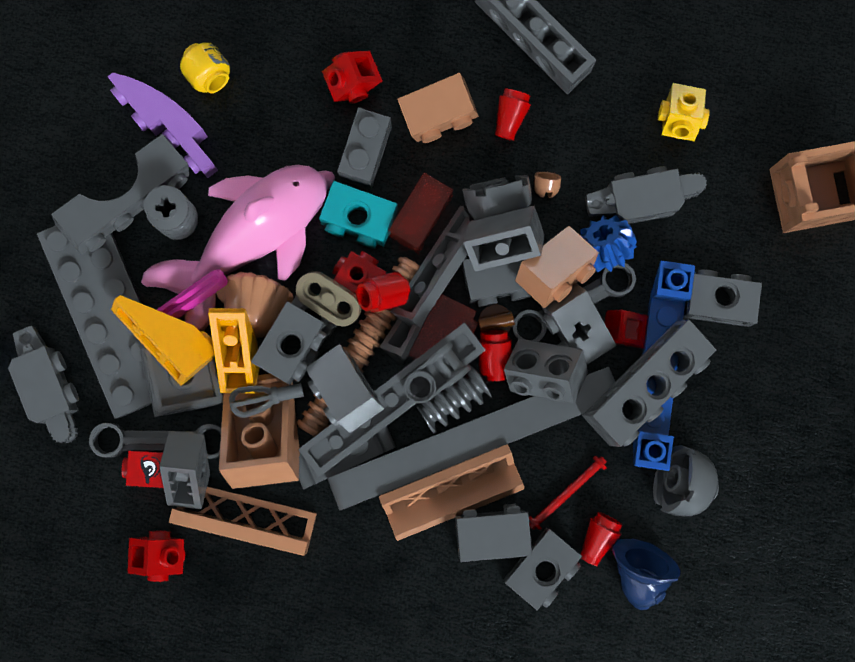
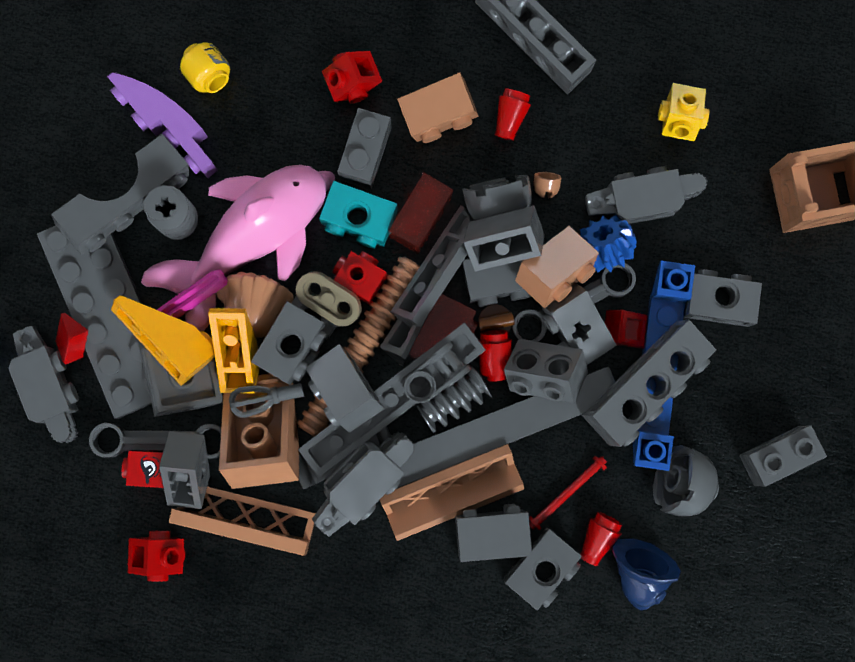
(71, 339): none -> red slope
(362, 482): none -> dark grey hinge
(383, 292): red brick -> none
(783, 455): none -> dark grey brick

